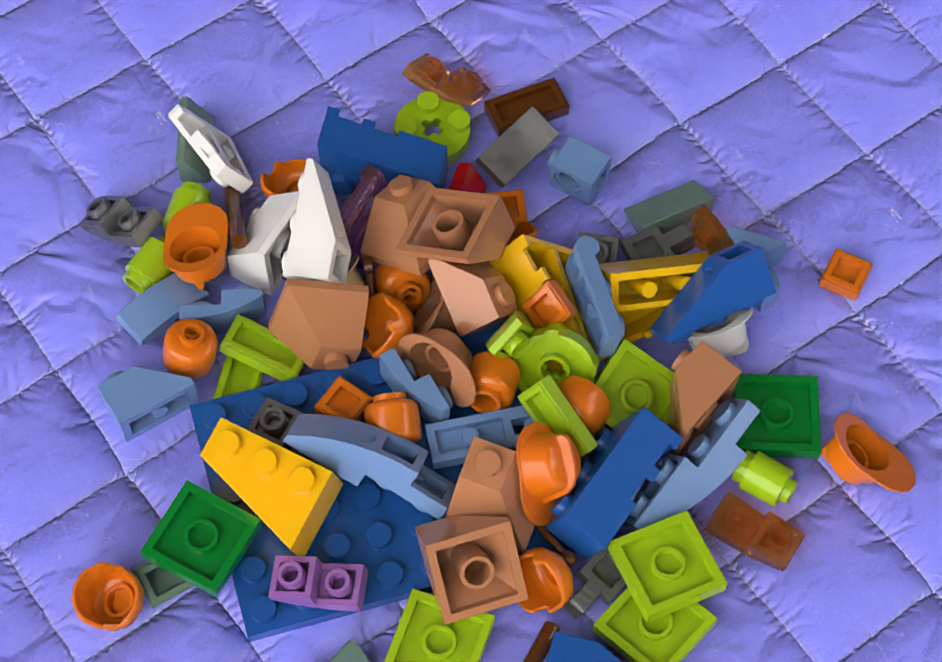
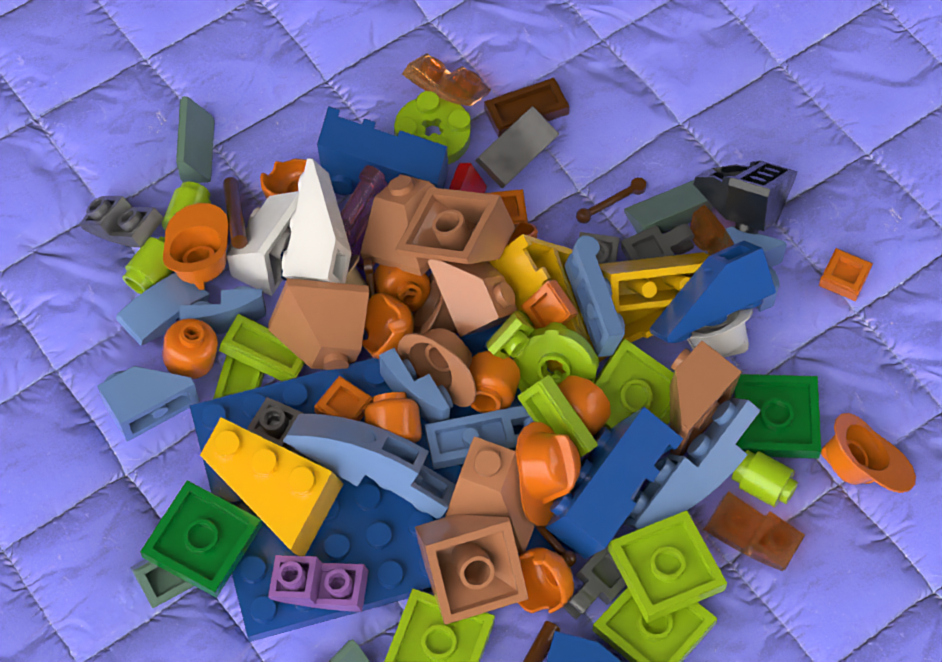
(107, 596): orange hair -> none
(213, 148): white wing -> none
(579, 169): medium blue brick -> none
(637, 186): none -> reddish brown hinge
(747, 194): none -> black wedge

